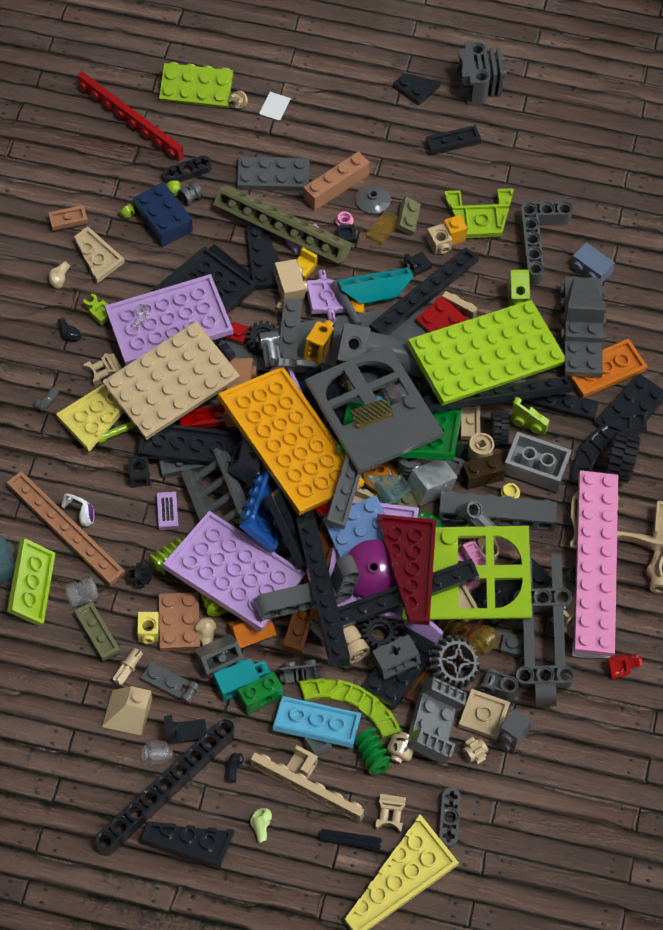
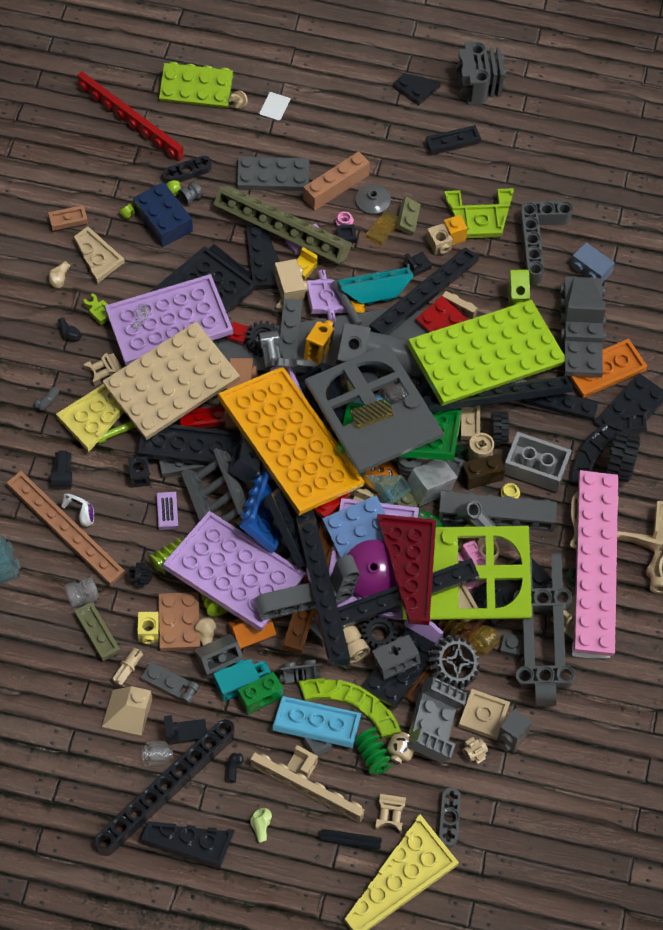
(31, 582): lime plate -> none
(62, 473): none -> black piece
(225, 349): black plate -> none
(343, 495): dark grey plate -> none
(497, 684): dark grey piece -> none
(528, 418): lime wing -> none
(621, 664): red plate -> none

